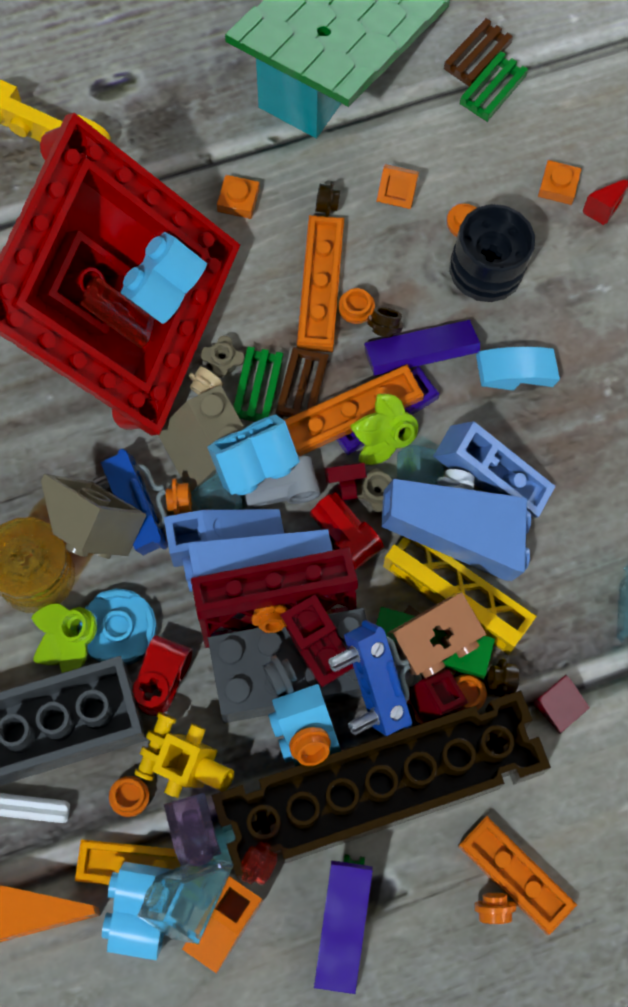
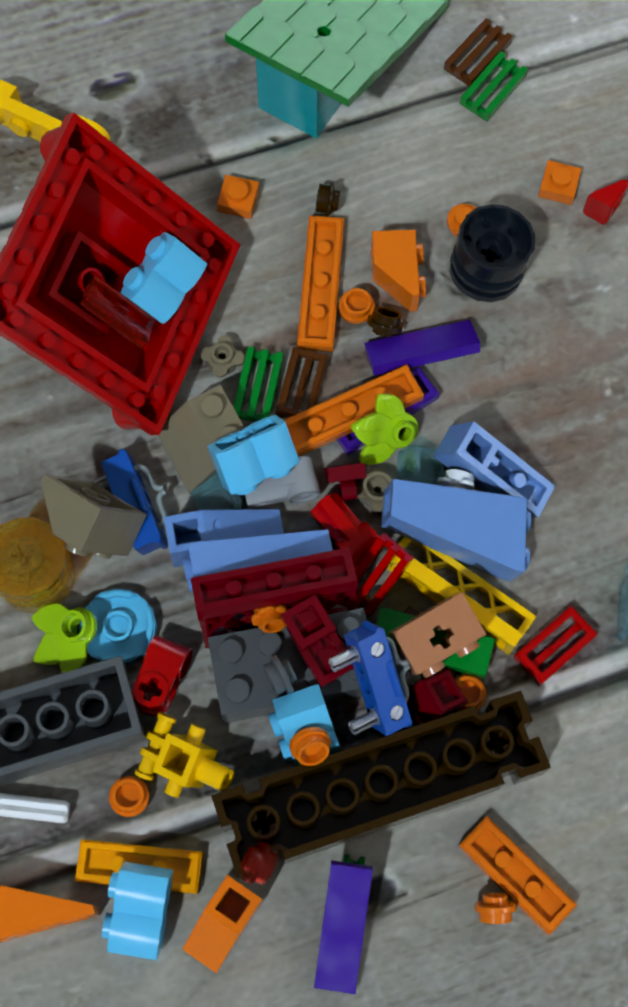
(179, 498): orange plate -> none
(184, 899): clear light blue slope -> none
(193, 830): clear purple slope -> none
(203, 380): tan plate -> none
(394, 550): none -> red tile
(396, 264): none -> orange slope
(397, 186): orange plate -> none
(503, 678): dark brown plate -> none
(515, 365): medium azure slope -> none
(531, 666): none -> red tile
(562, 704): slope -> none

